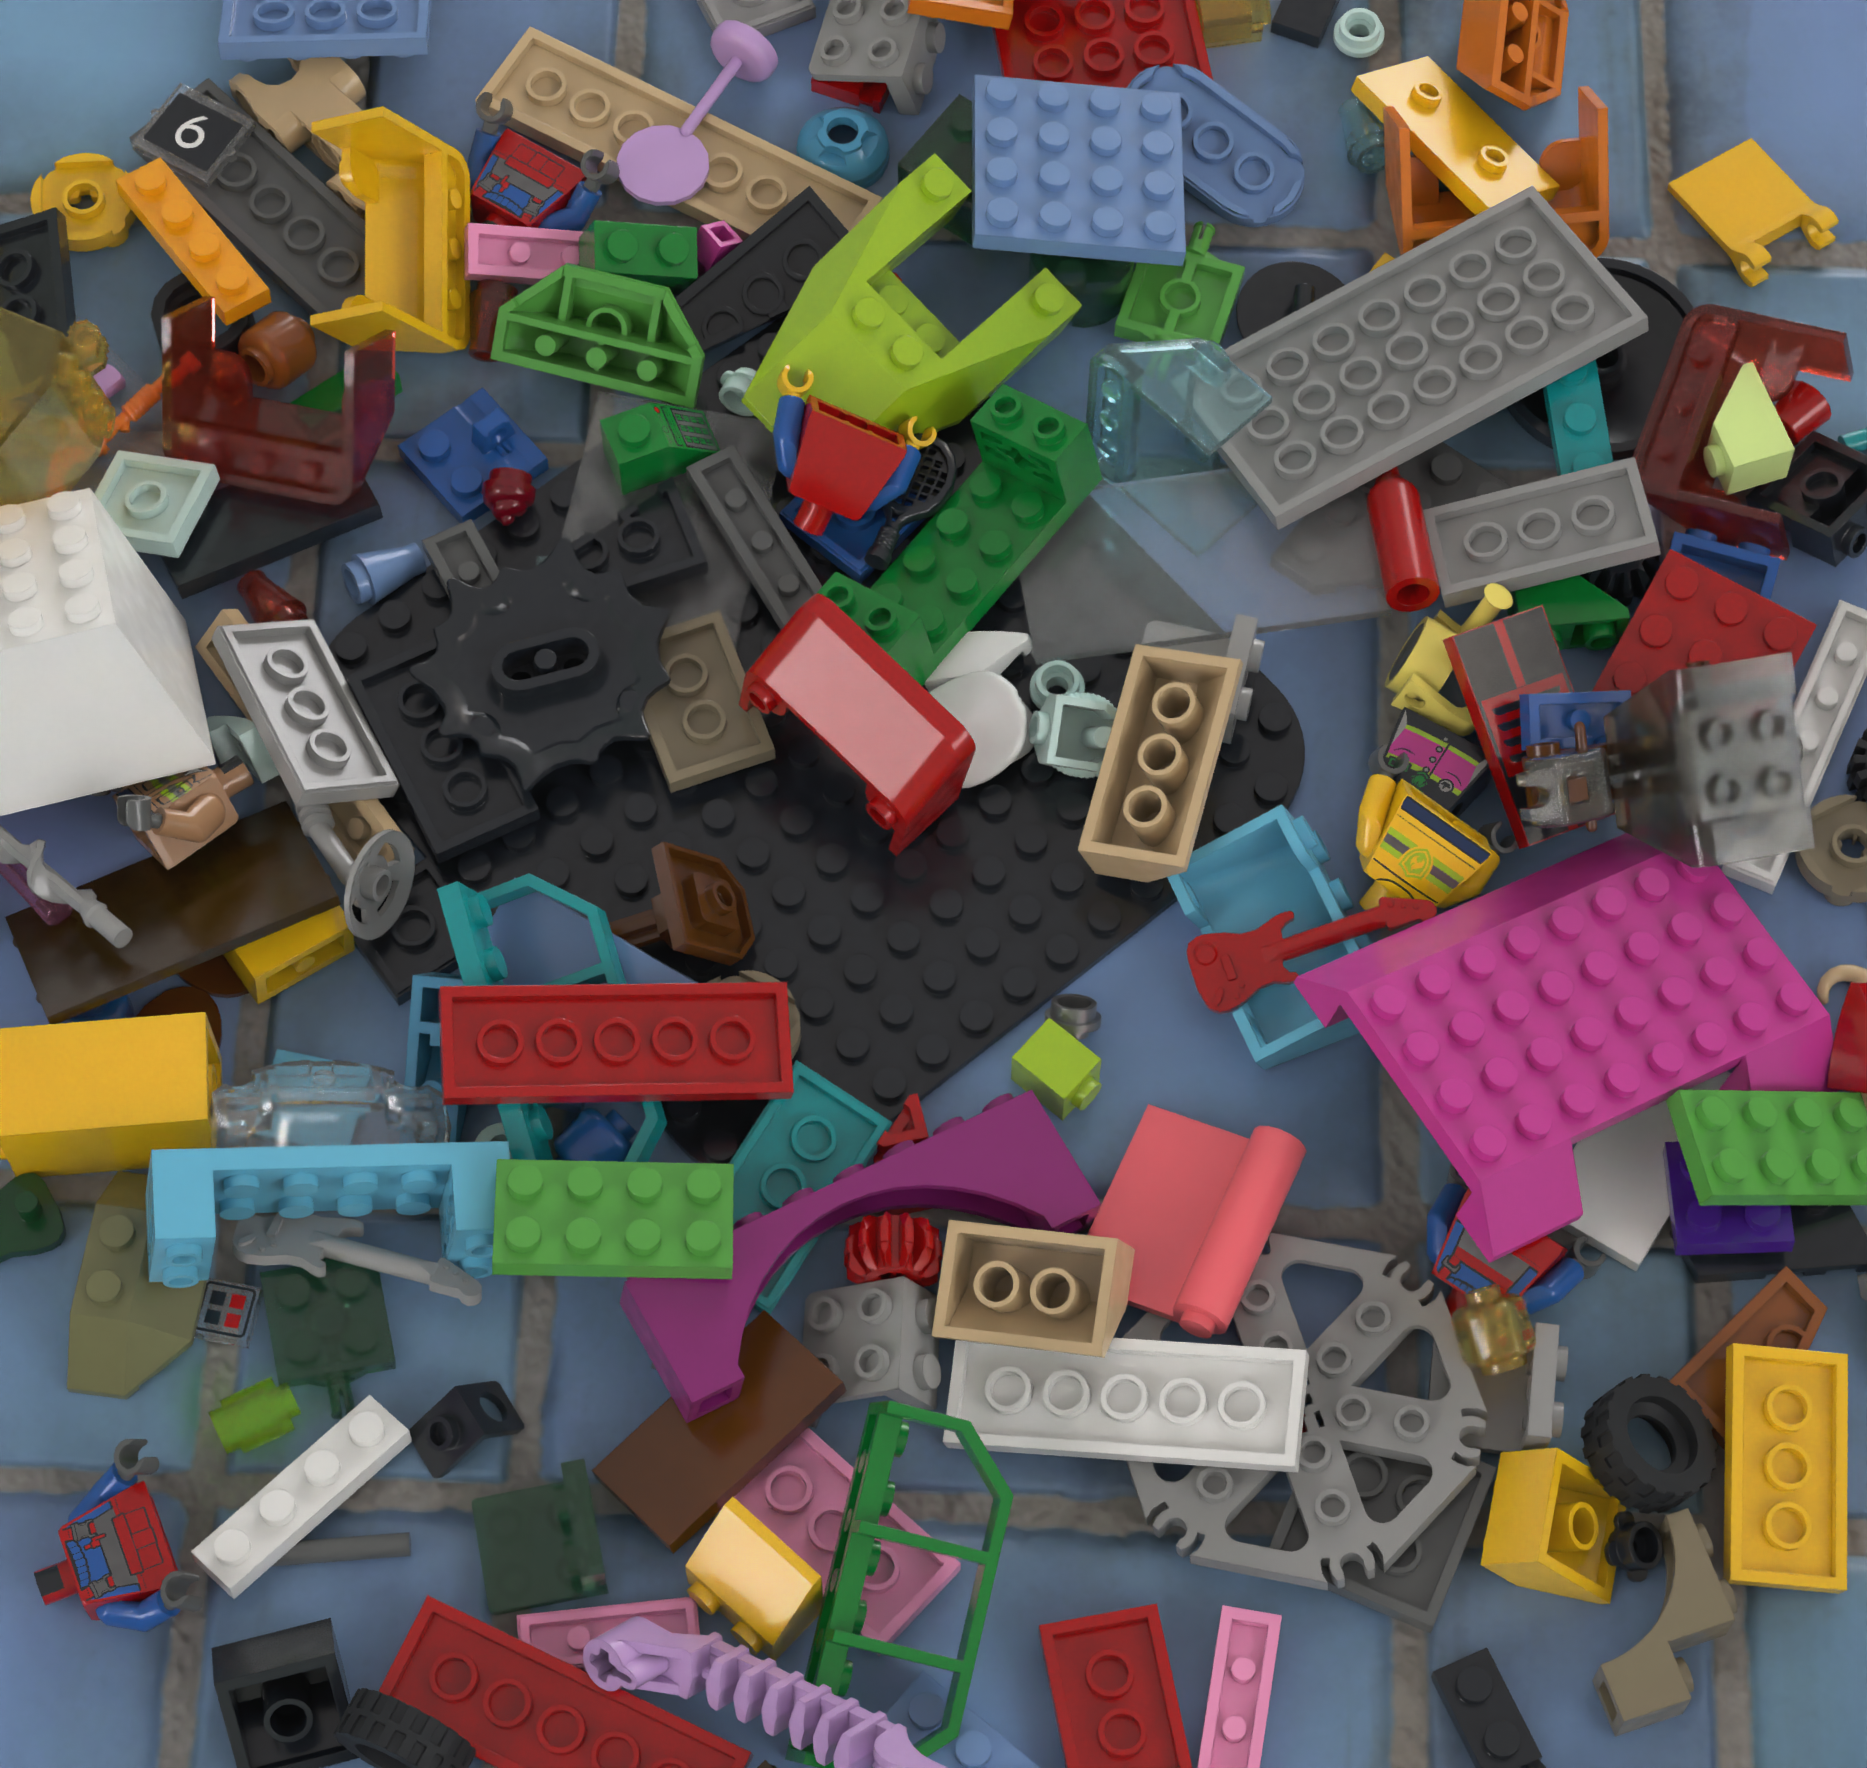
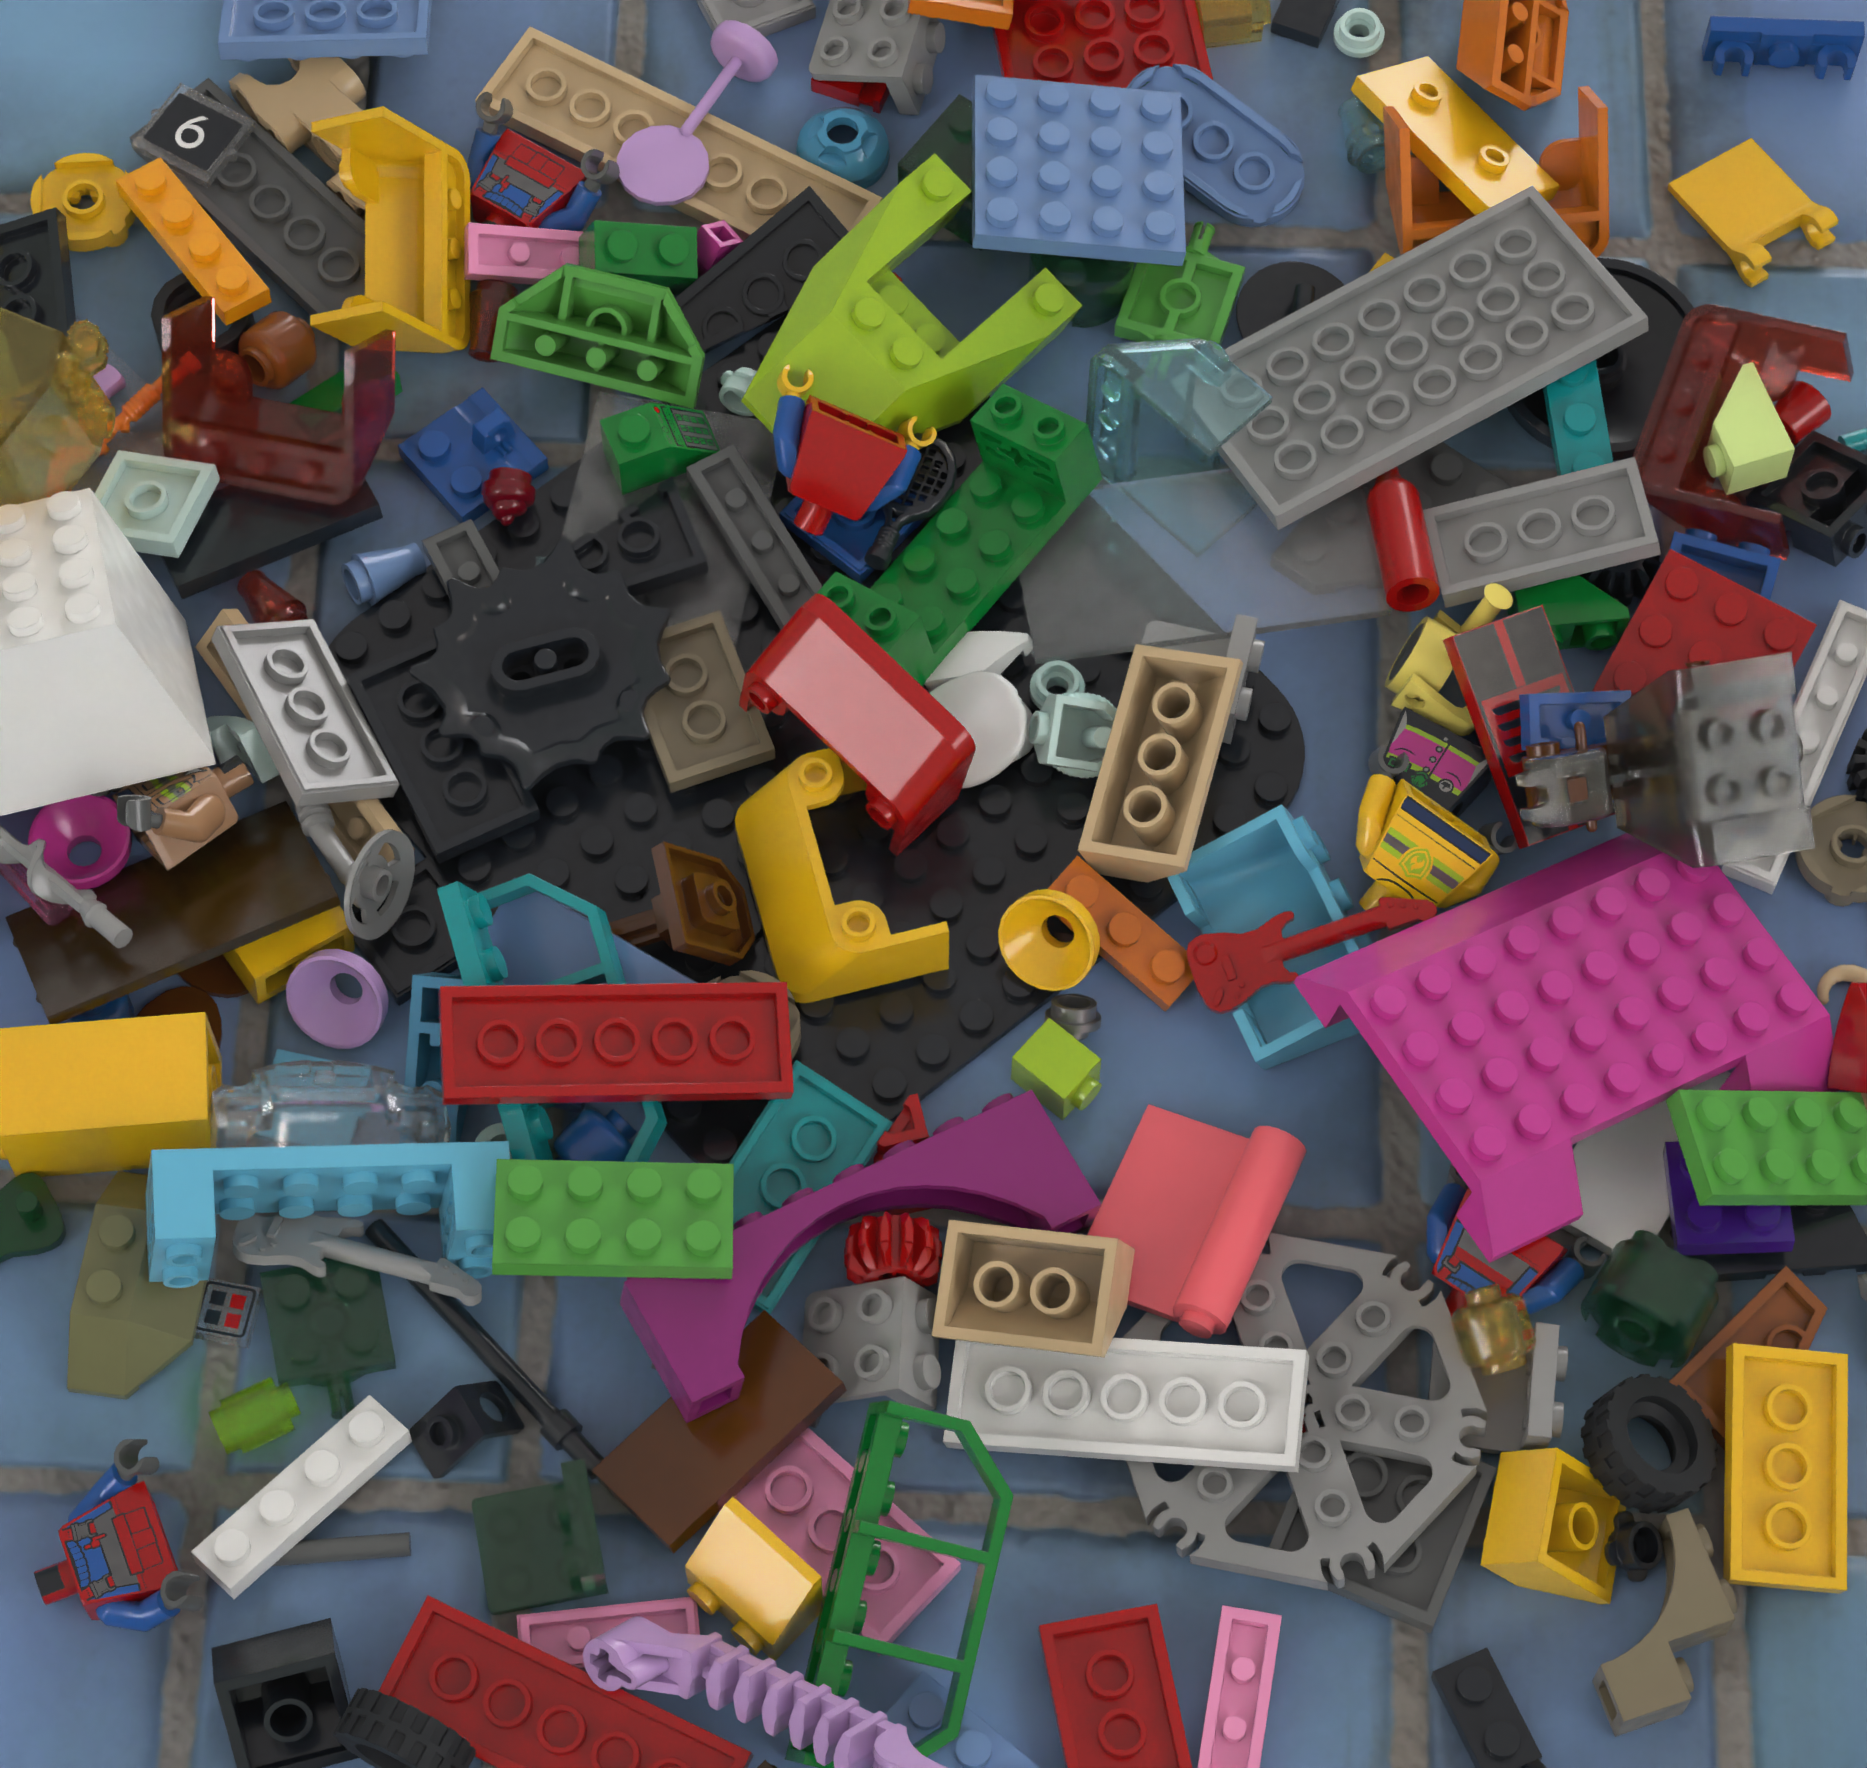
(79, 821): none -> dark pink piece
(328, 1013): none -> lavender piece
(558, 1426): none -> black bar
(810, 940): none -> yellow windscreen
(1035, 953): none -> yellow piece
(1128, 936): none -> orange plate
(1651, 1300): none -> clear green brick
(1783, 43): none -> blue plate

